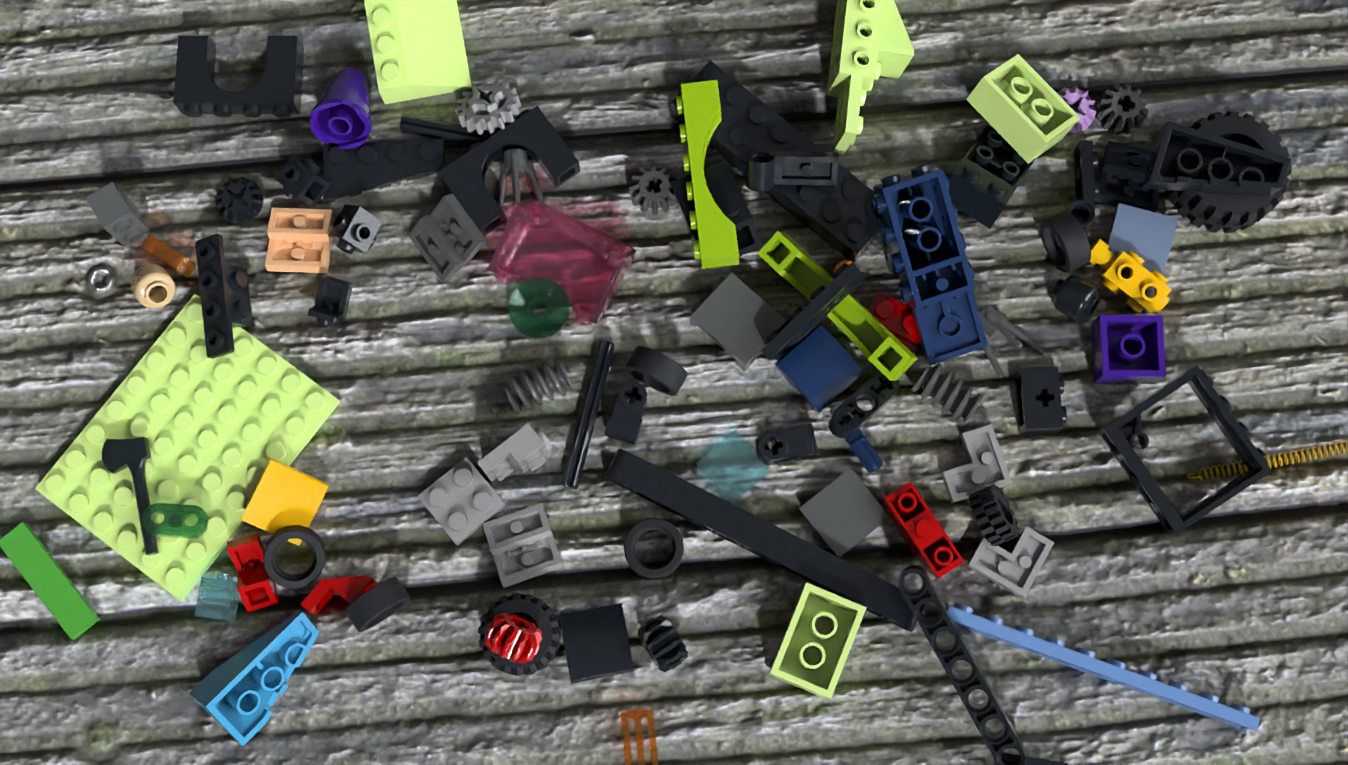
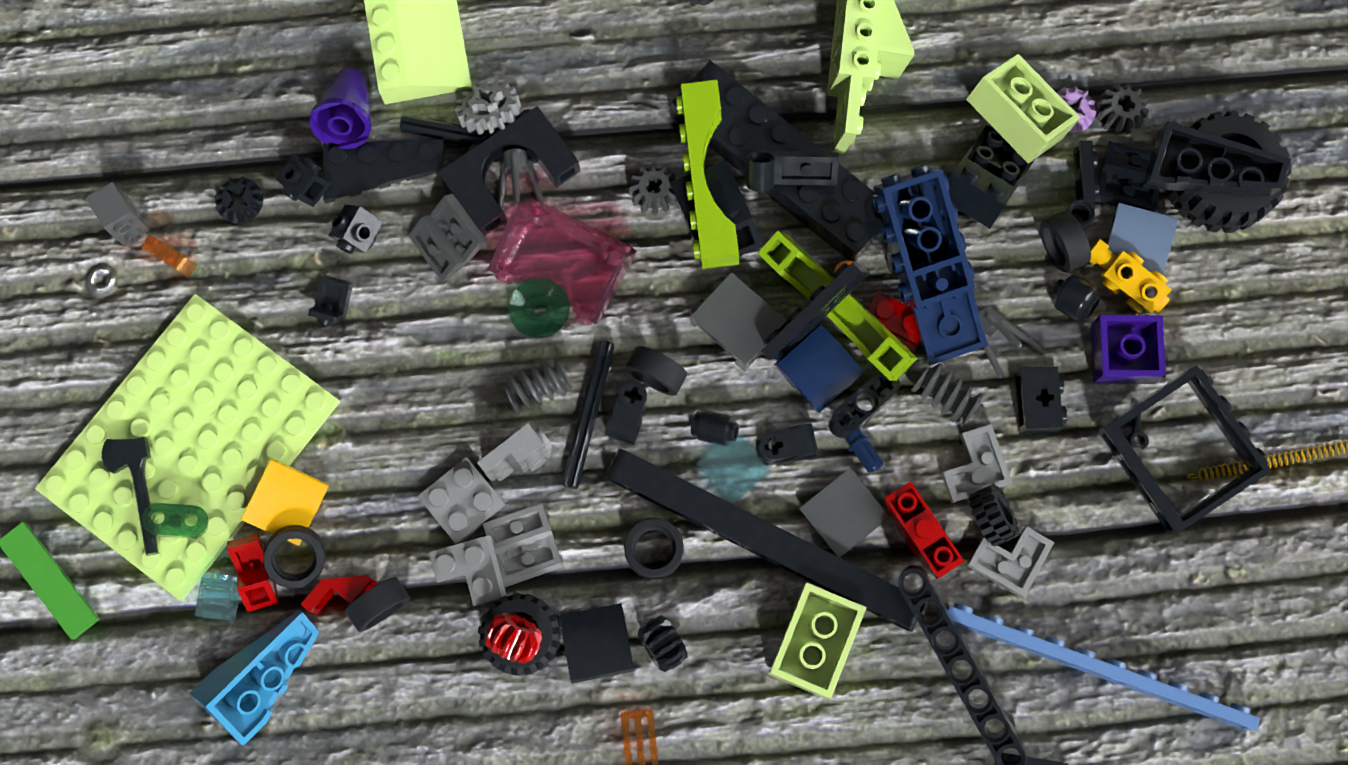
(153, 286): tan head -> none
(223, 296): black bracket -> none
(275, 93): black arch -> none
(299, 240): light nougat slope -> none
(477, 562): none -> light grey plate
(714, 428): none -> black brick

